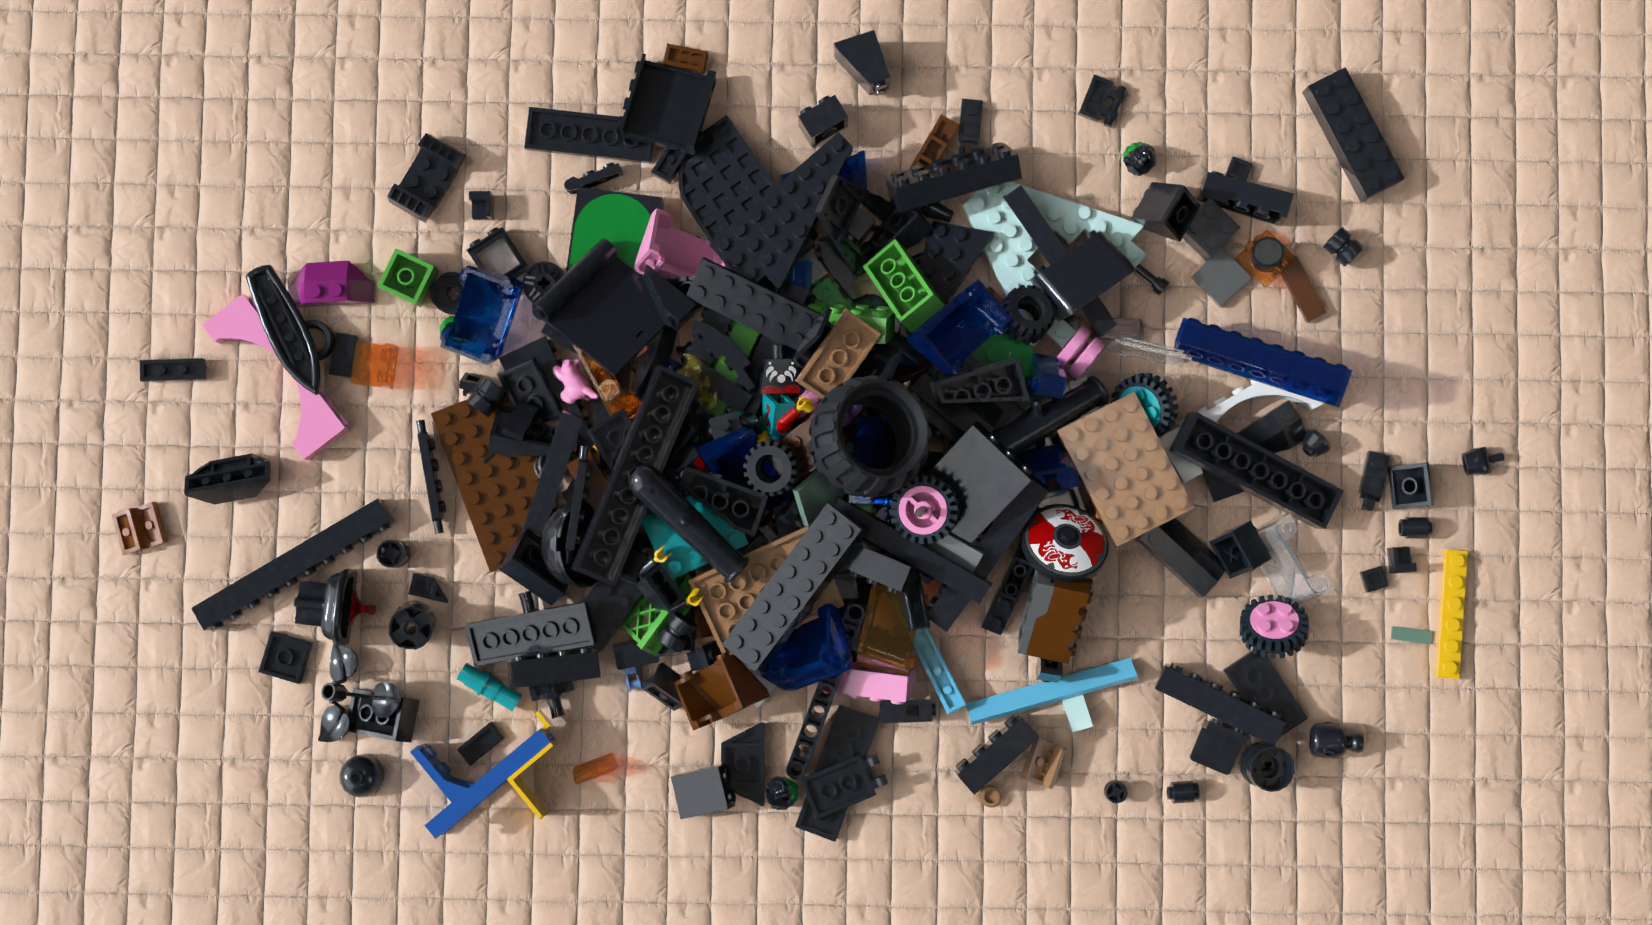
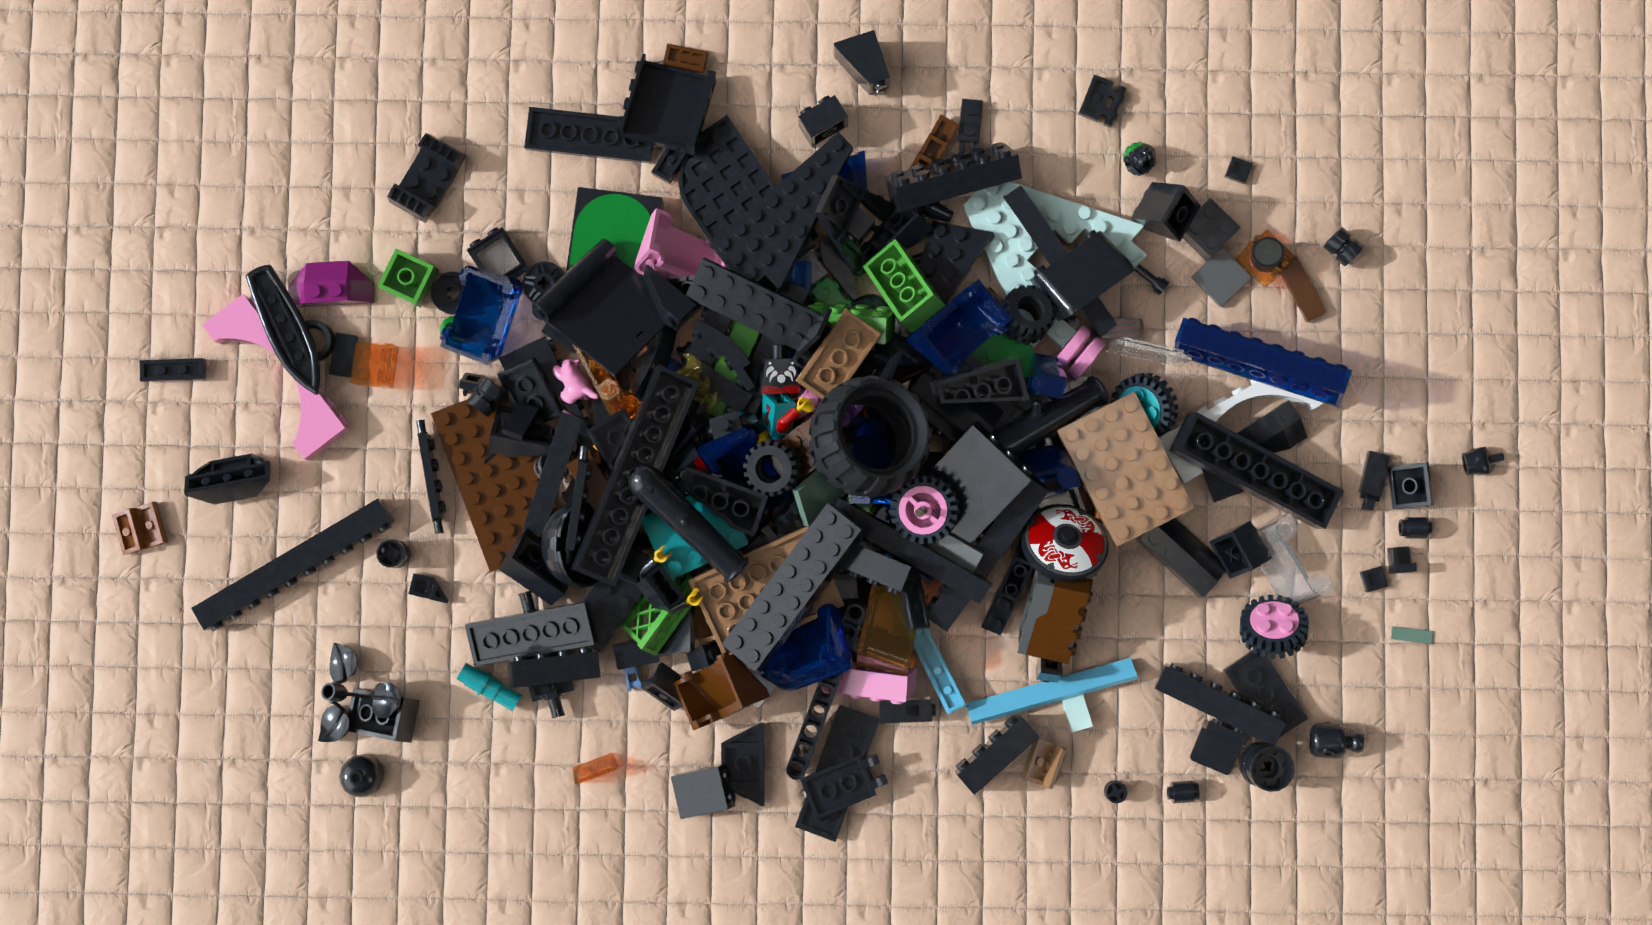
(285, 657): black tile -> none
(331, 605): black piece -> none
(413, 636): black cylinder -> none
(466, 795): blue piece -> none
(480, 743): black tile -> none
(482, 205): black panel -> none
(591, 178): black hinge -> none
(677, 632): black wheel -> none
(782, 793): black piece -> none
(990, 796): medium nougat tile -> none
(1246, 198): black wedge -> none
(1315, 444): black cone -> none
(1353, 135): black brick -> none
(1451, 614): yellow plate -> none

